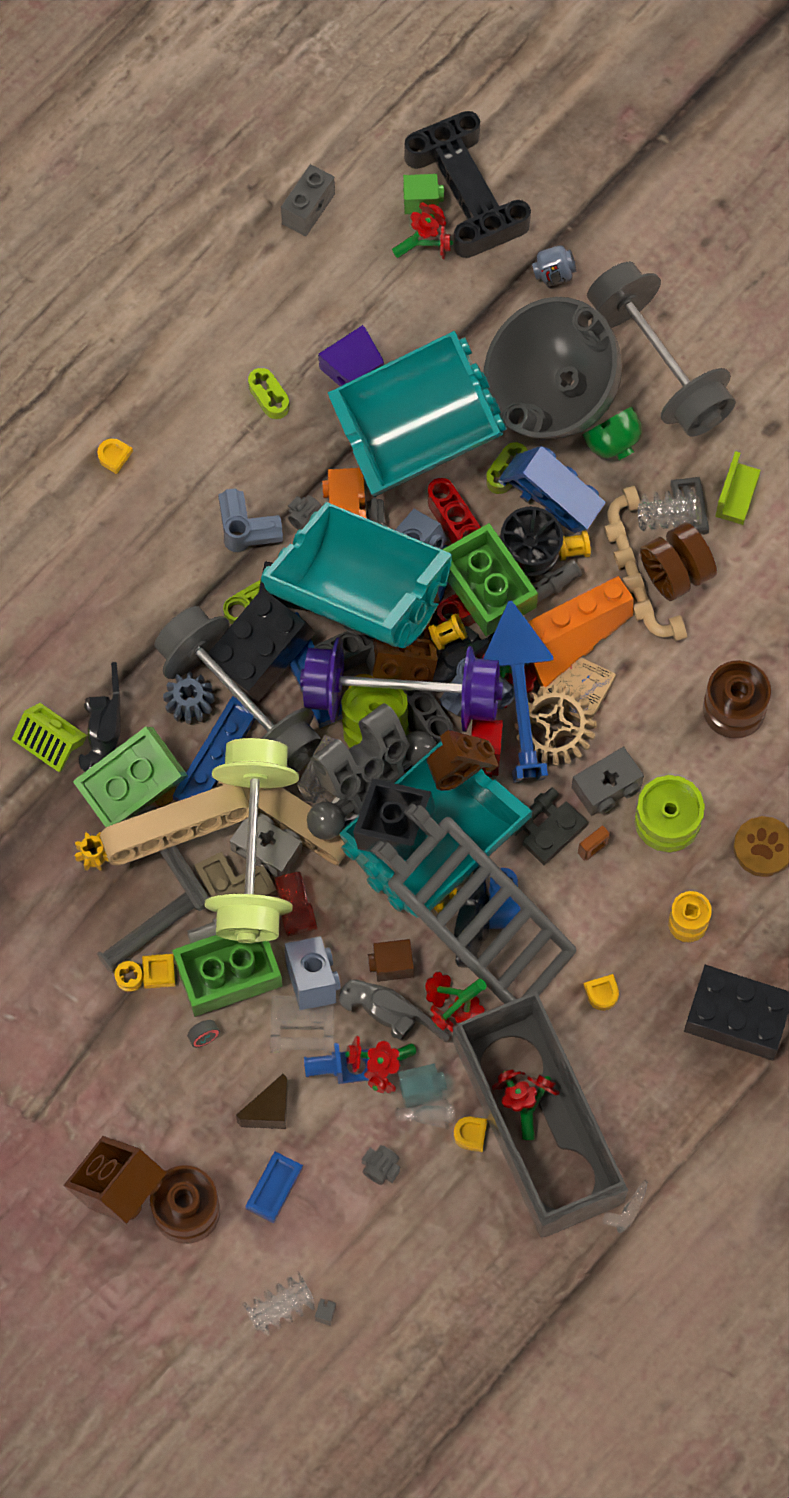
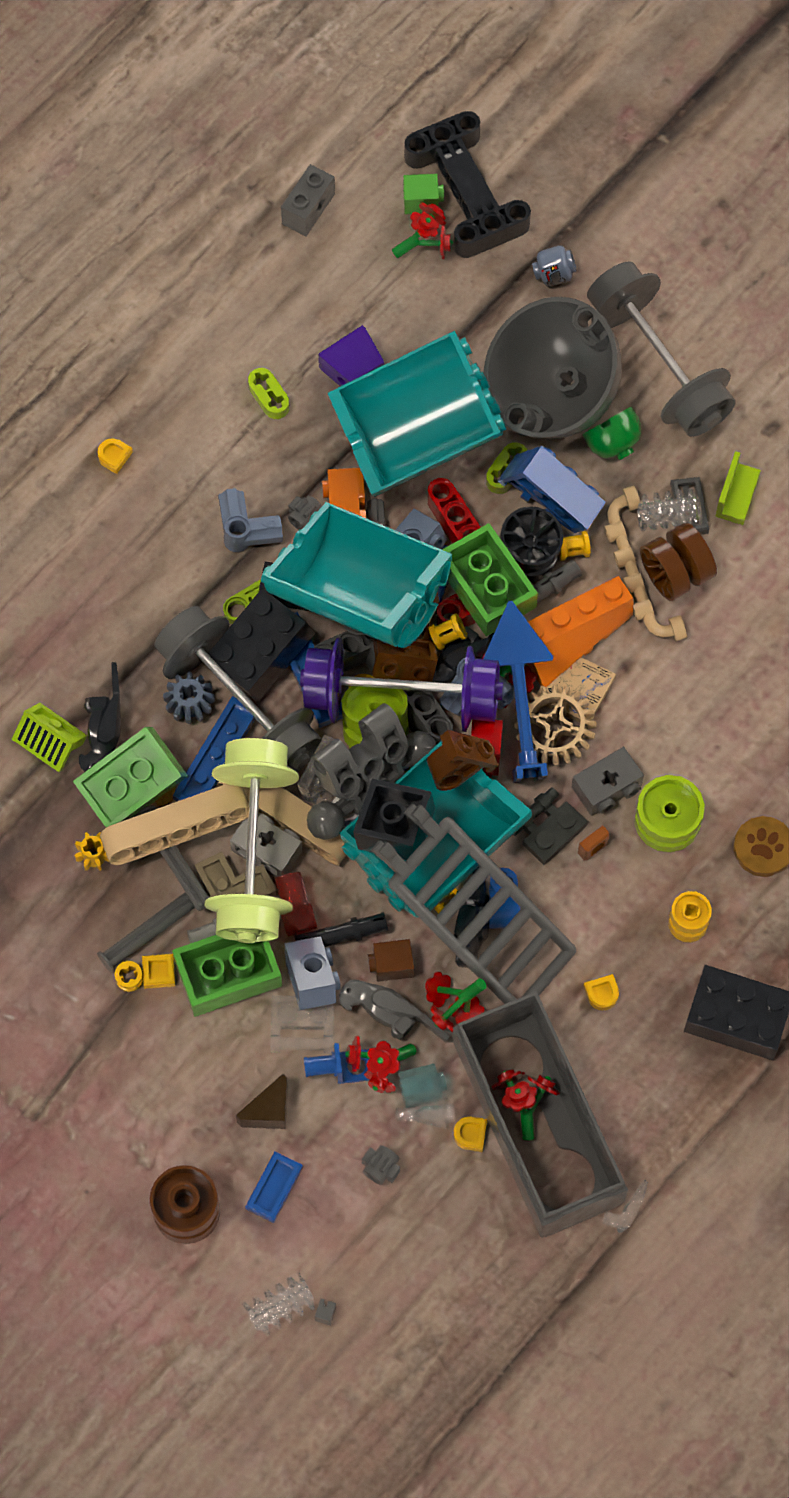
(115, 1179): reddish brown brick -> none
(203, 1033): dark grey tile -> none
(349, 930): none -> black pin
(736, 699): reddish brown wheel -> none

